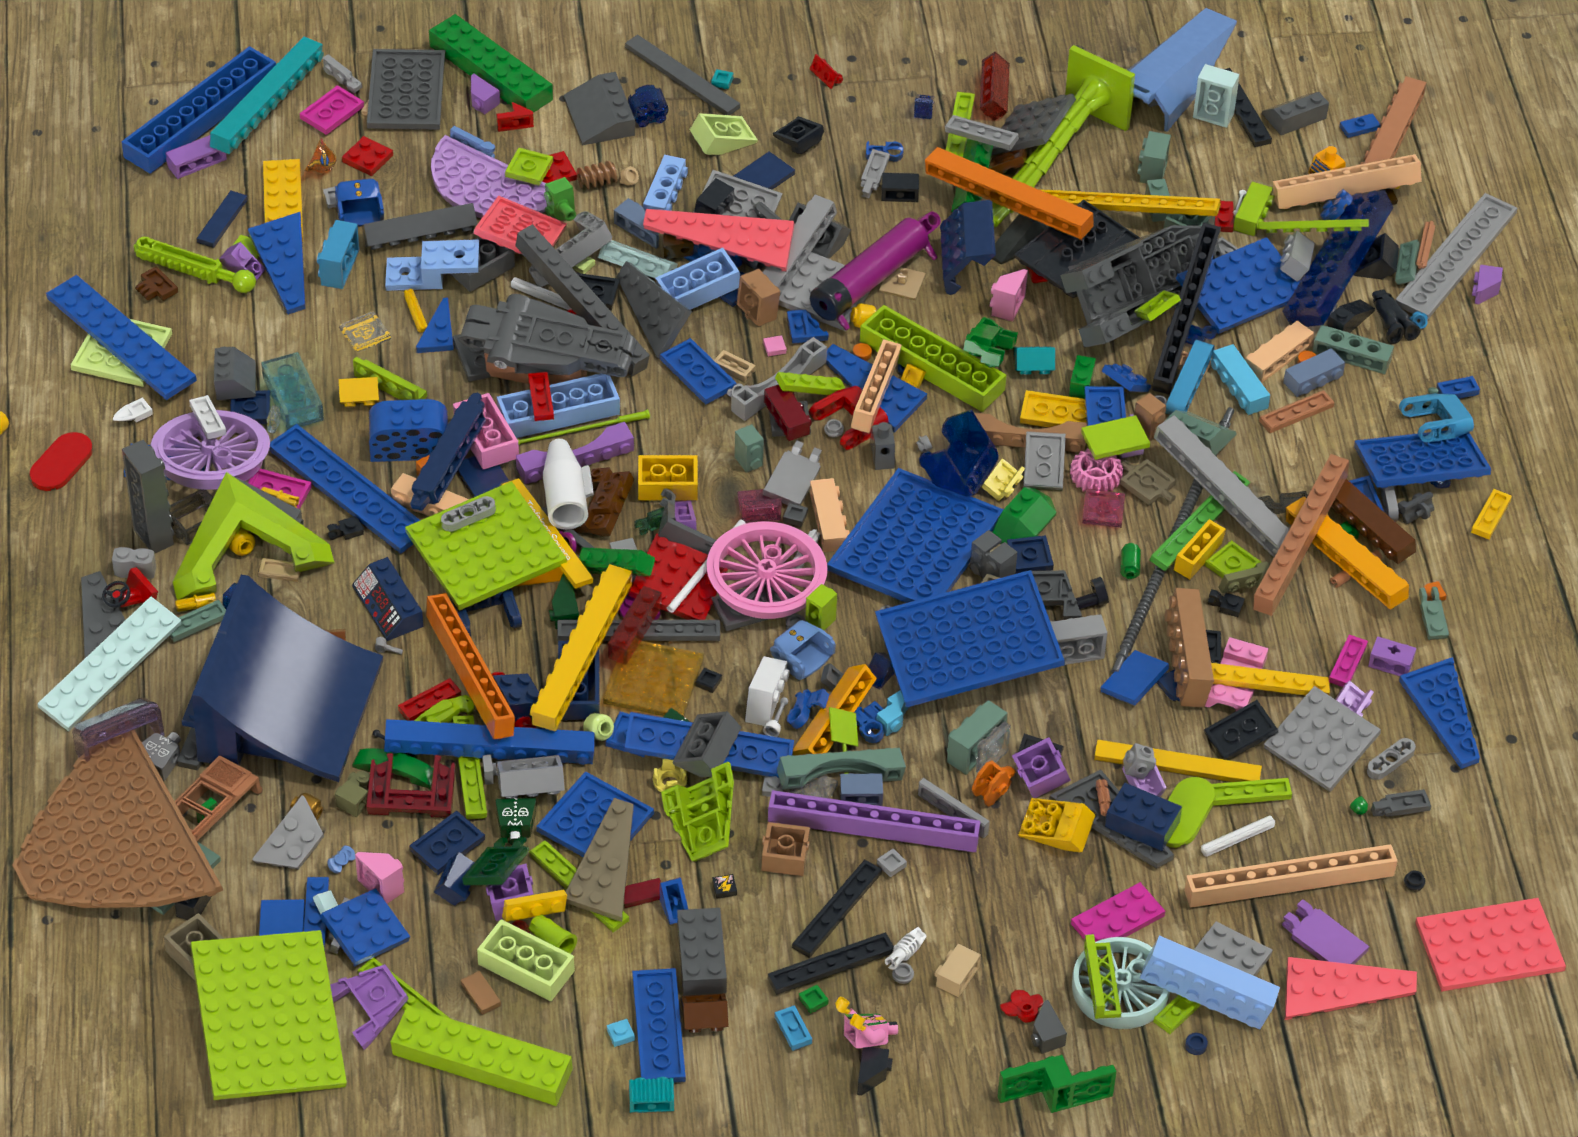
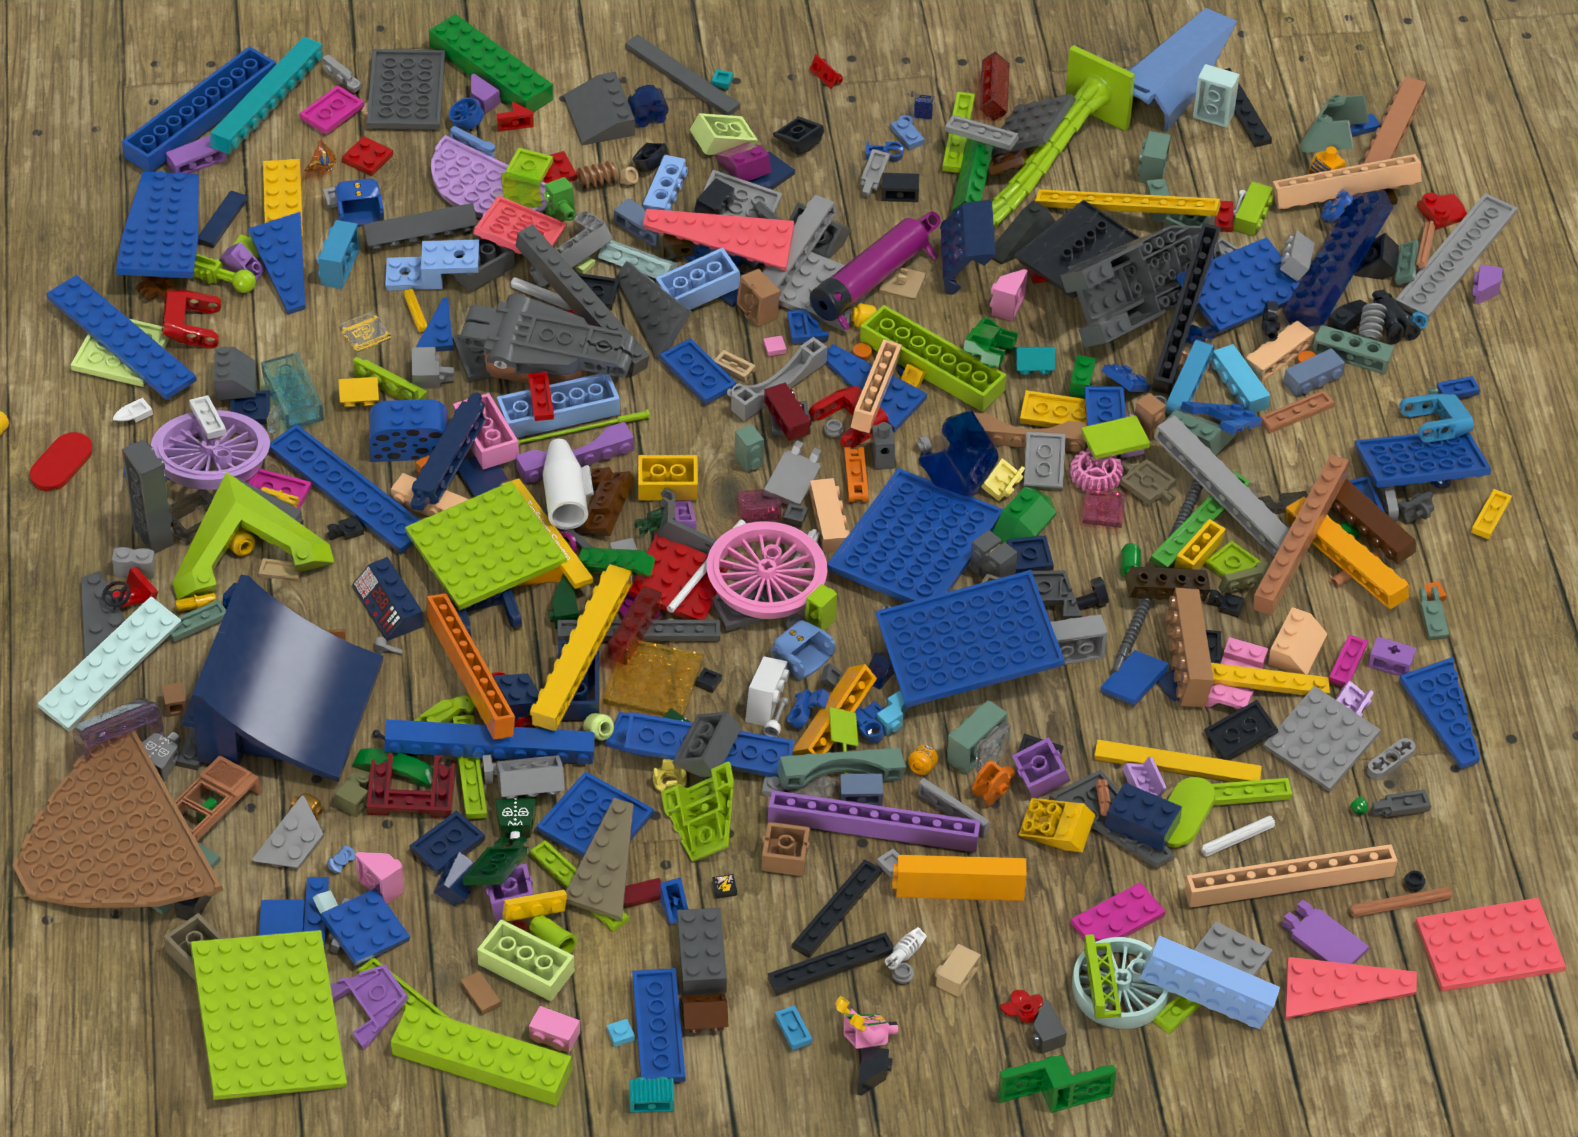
(161, 227): none -> blue wing
(174, 316): none -> red connector
(174, 699): none -> medium nougat brick
(422, 702): red plate -> none
(427, 368): none -> light grey hinge
(453, 515): light grey beam -> none
(466, 113): none -> blue wheel
(522, 187): none -> clear neon green piece
(554, 1029): none -> bright pink brick
(650, 156): none -> black piece
(745, 161): none -> magenta slope
(808, 383): lime plate -> none
(813, 999): green plate -> none
(856, 474): none -> orange plate
(907, 132): none -> medium blue hinge
(923, 760): none -> light orange head
(959, 877): none -> light orange brick
(1009, 193): orange brick -> none
(1139, 761): light grey brick -> none
(1157, 305): lime tile -> none
(1161, 582): none -> dark brown brick
(1196, 1043): dark blue tile -> none
(1232, 416): none -> blue wing
(1270, 325): none -> black pin
(1297, 113): dark grey slope -> none
(1297, 643): none -> light nougat slope
(1320, 225): lime plate -> none
(1334, 122): none -> sand green windscreen
(1372, 321): none -> light grey piece
(1400, 901): none -> nougat axle
(1441, 209): none -> red slope

